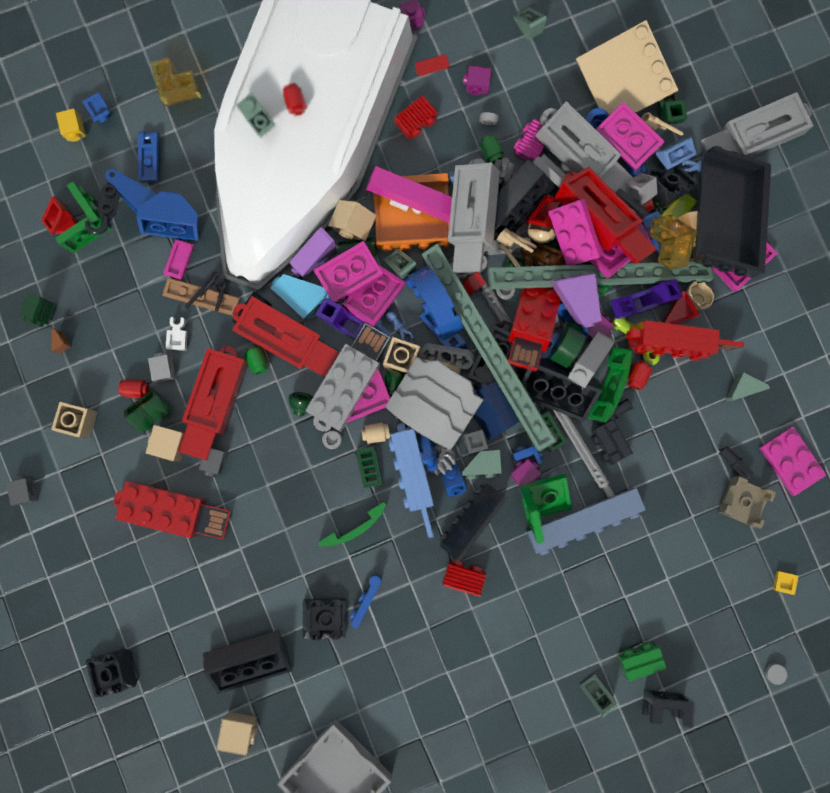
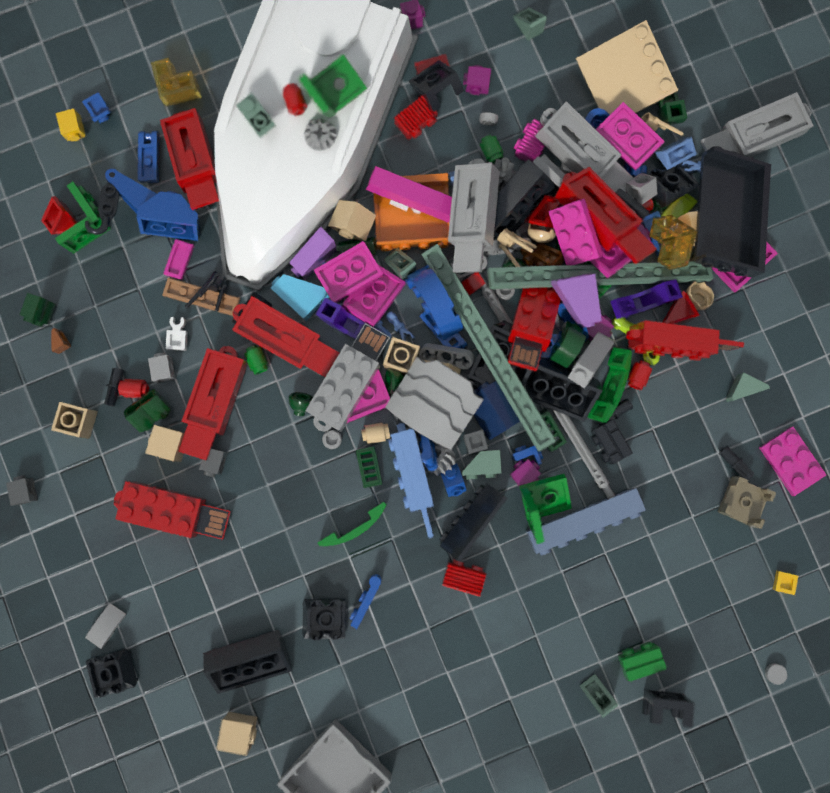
(105, 626): none -> light grey slope
(112, 392): none -> black axle
(191, 157): none -> red piece
(323, 91): none -> green bracket
(326, 140): none -> light grey gear
(433, 80): none -> black panel

